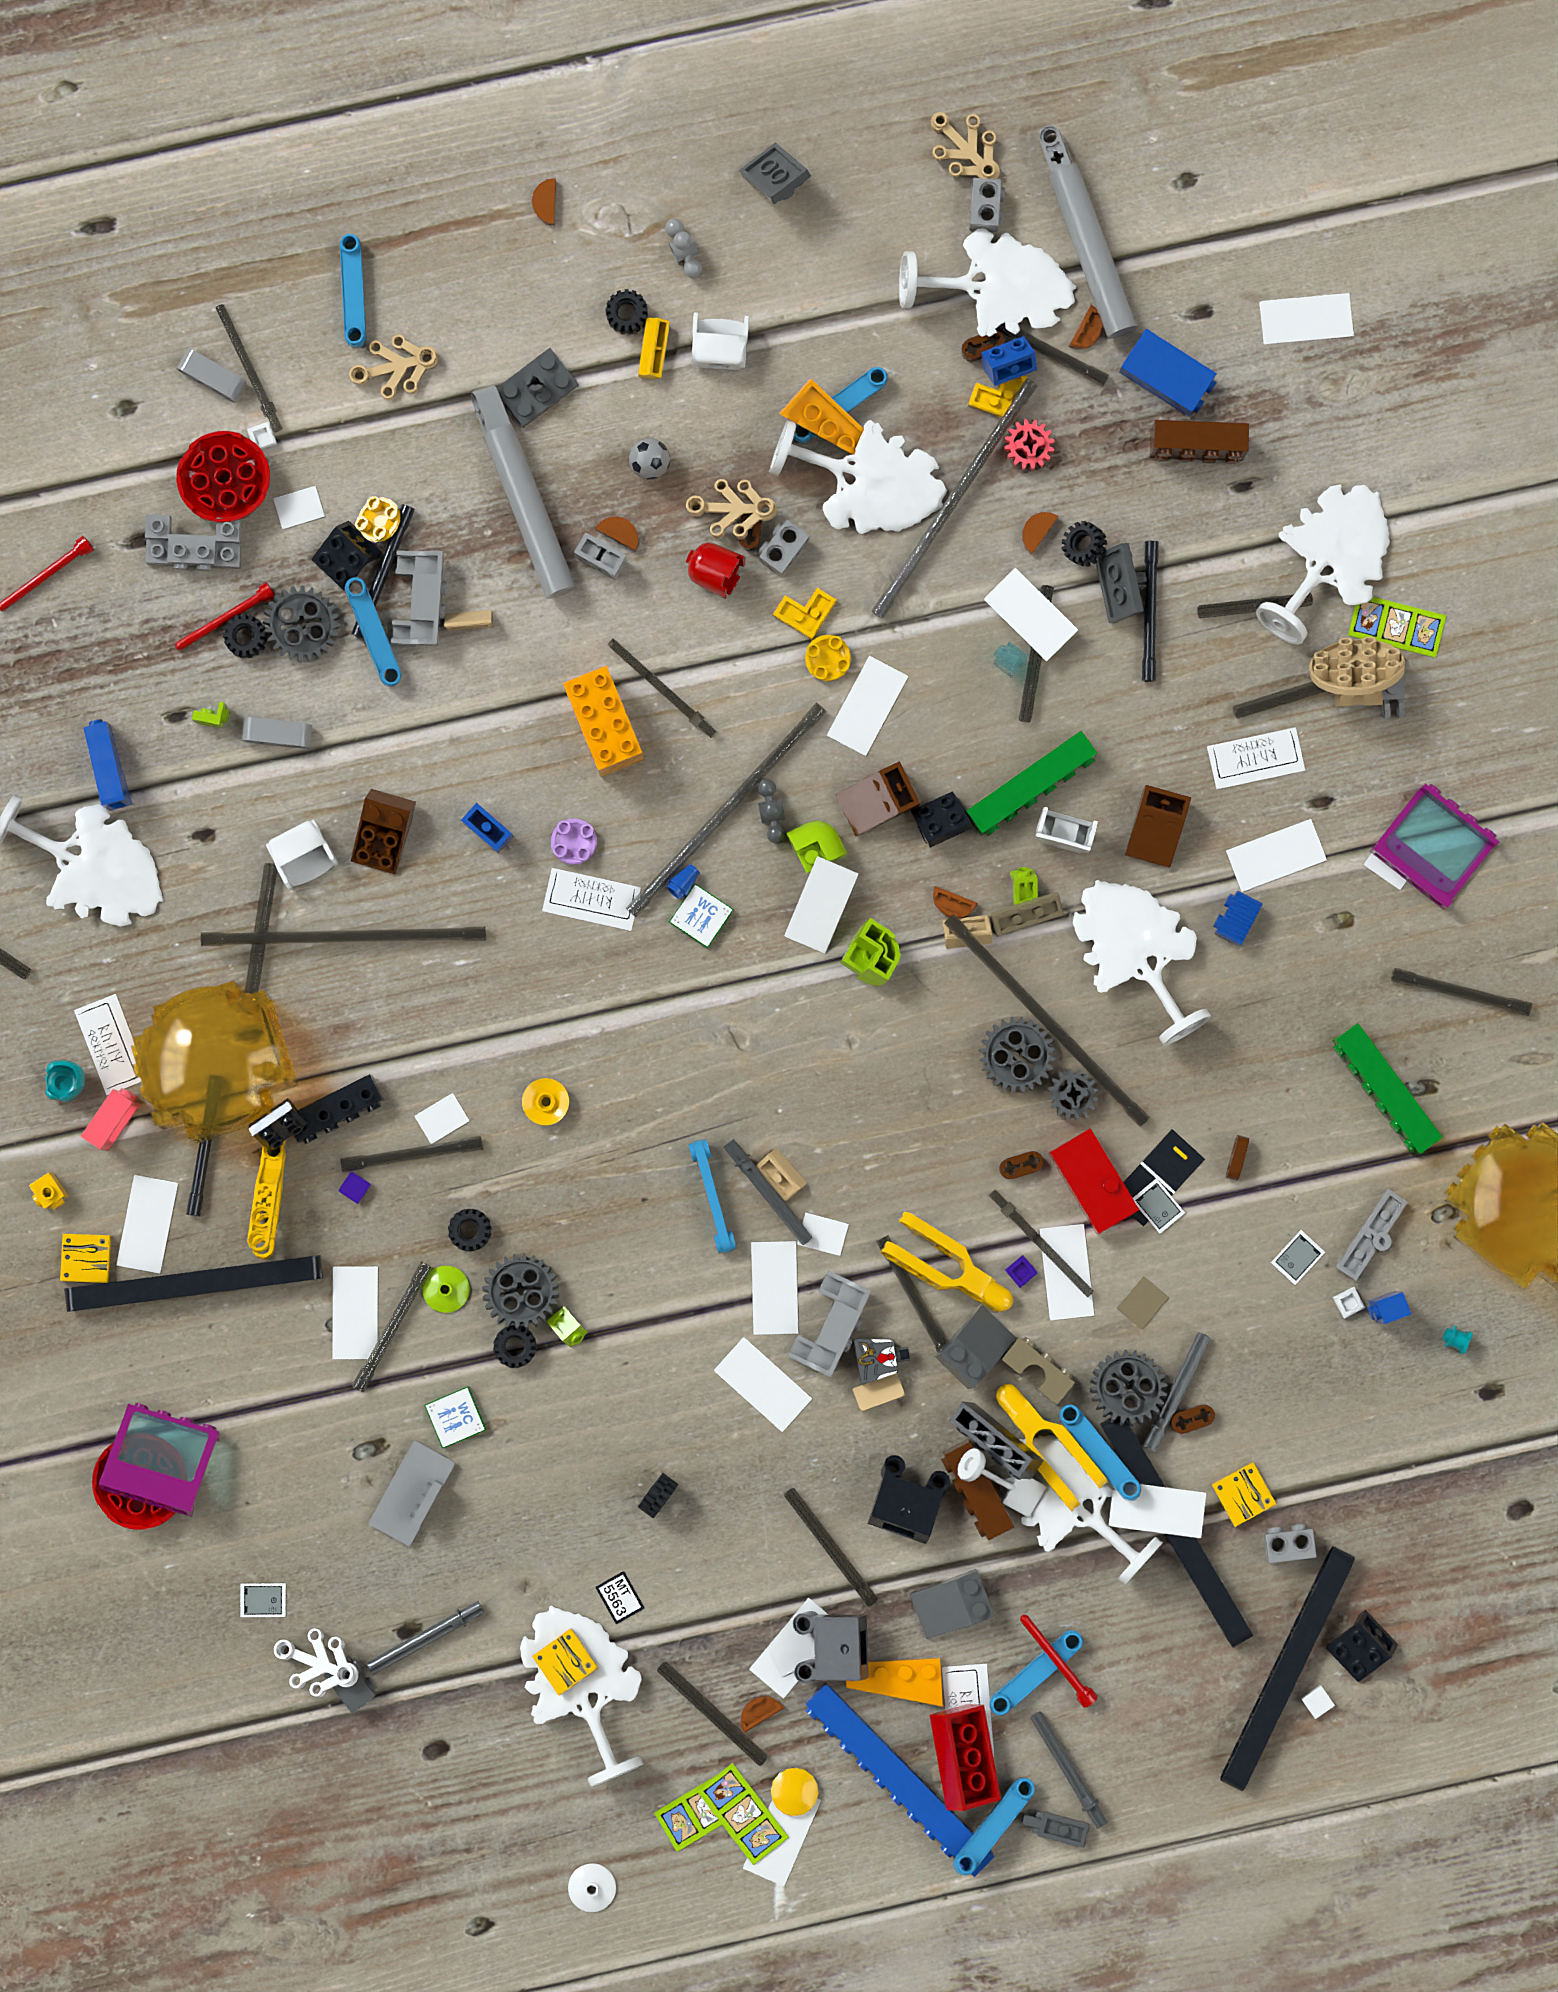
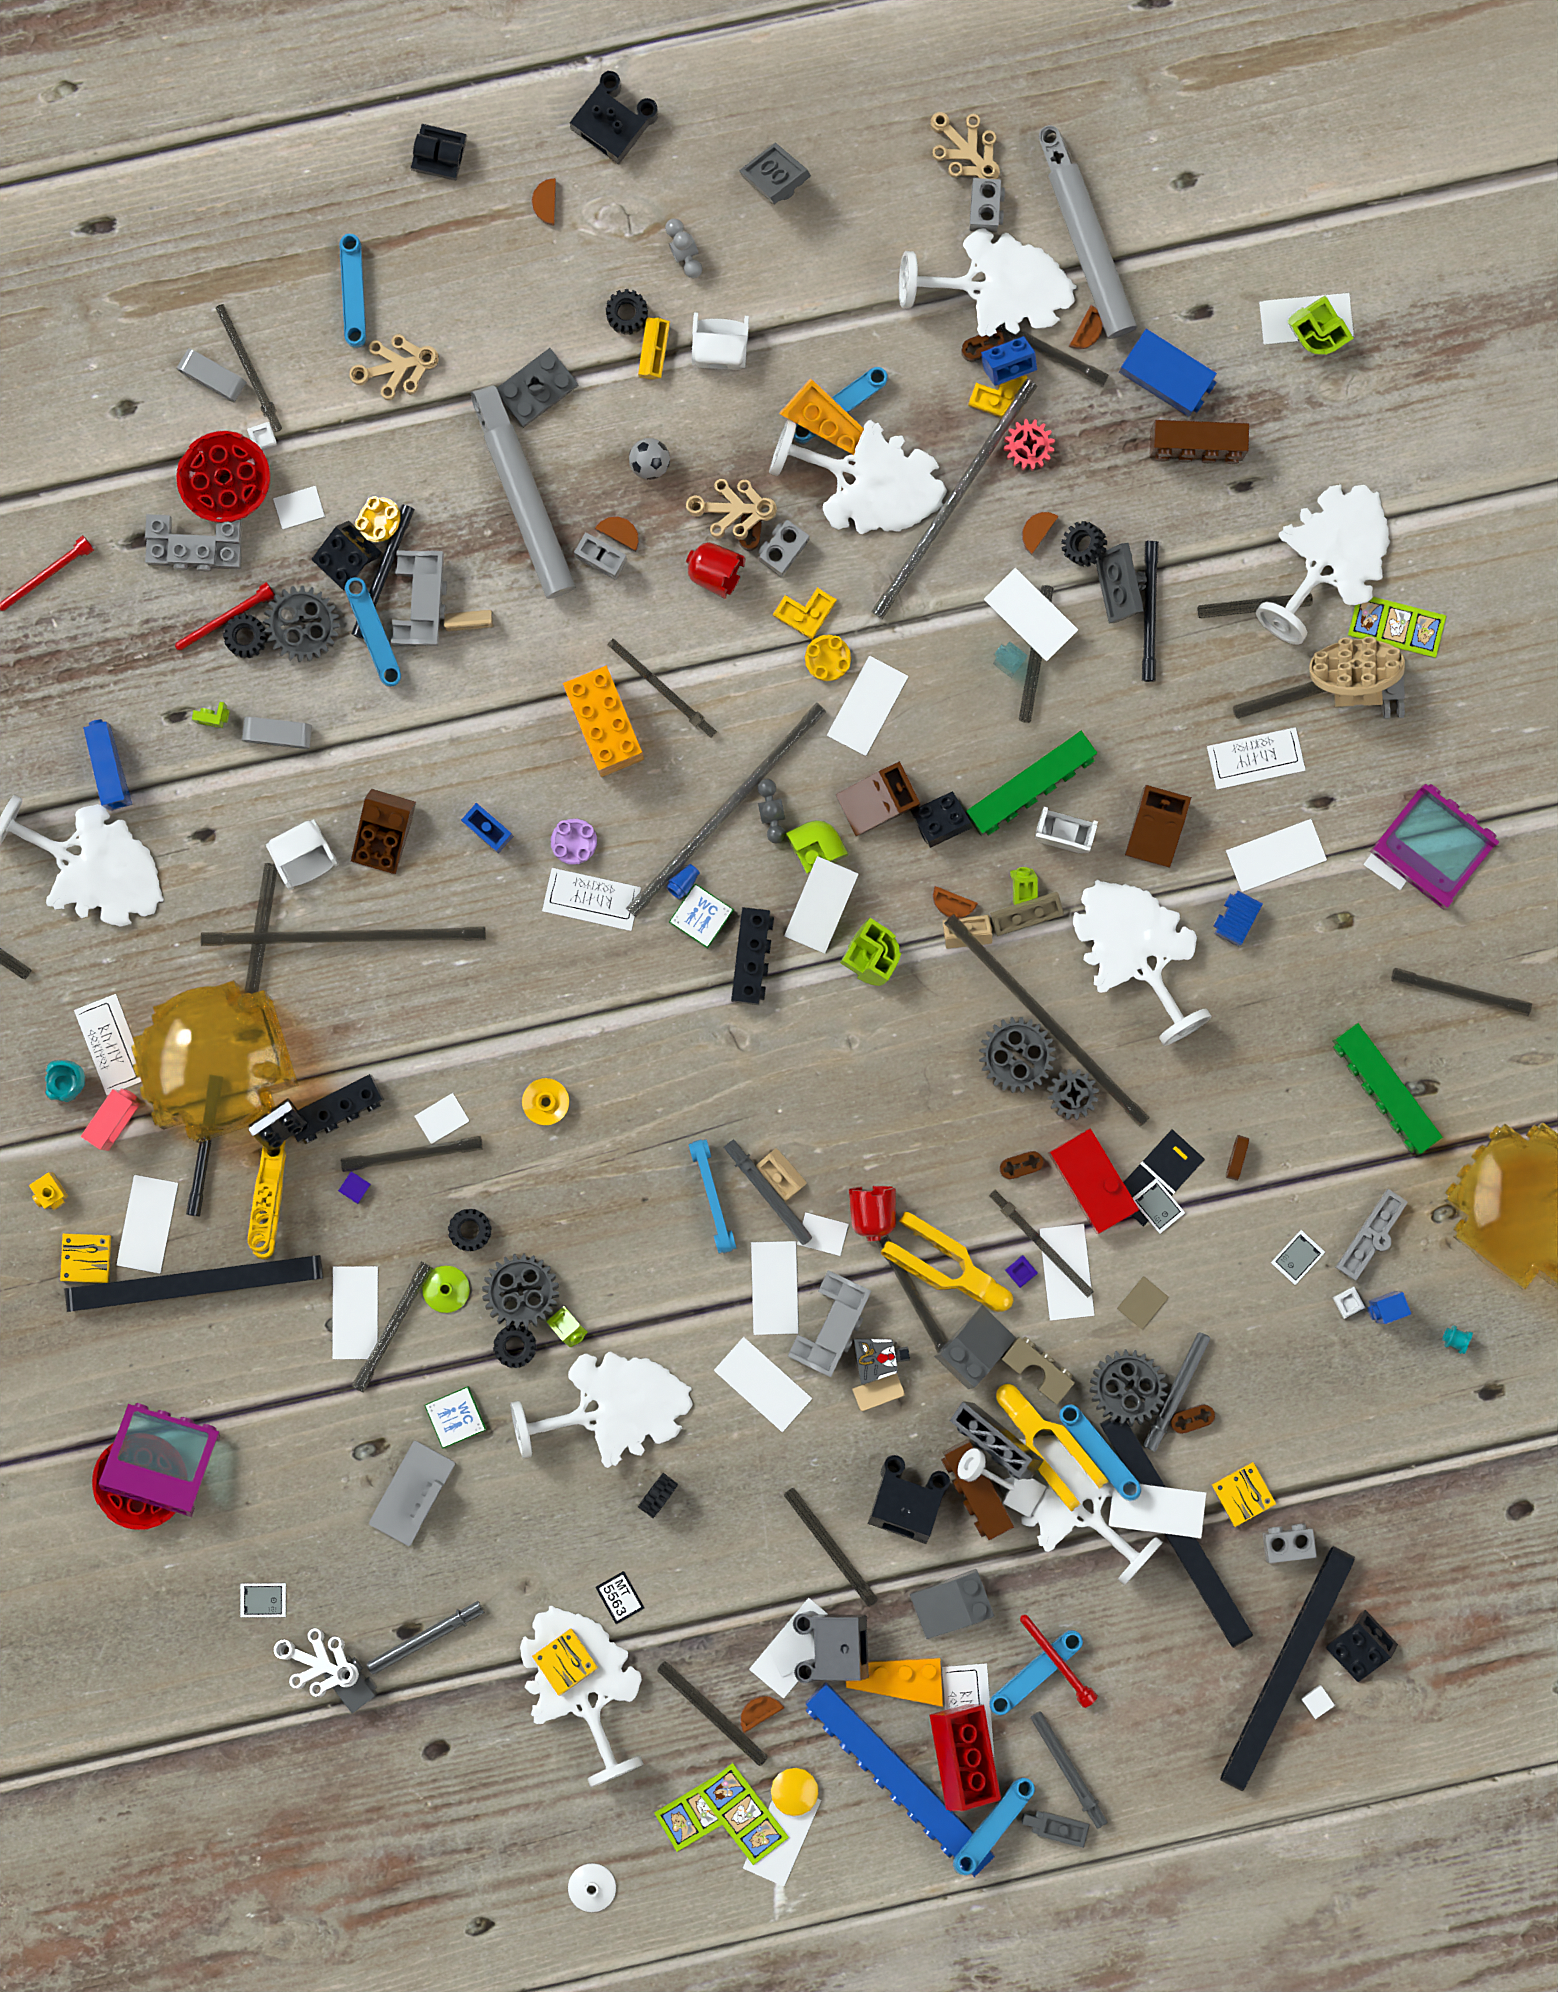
(438, 152): none -> black plate
(609, 123): none -> black piece
(632, 1400): none -> white plant
(751, 956): none -> black brick
(873, 1211): none -> red cylinder
(1319, 327): none -> lime brick

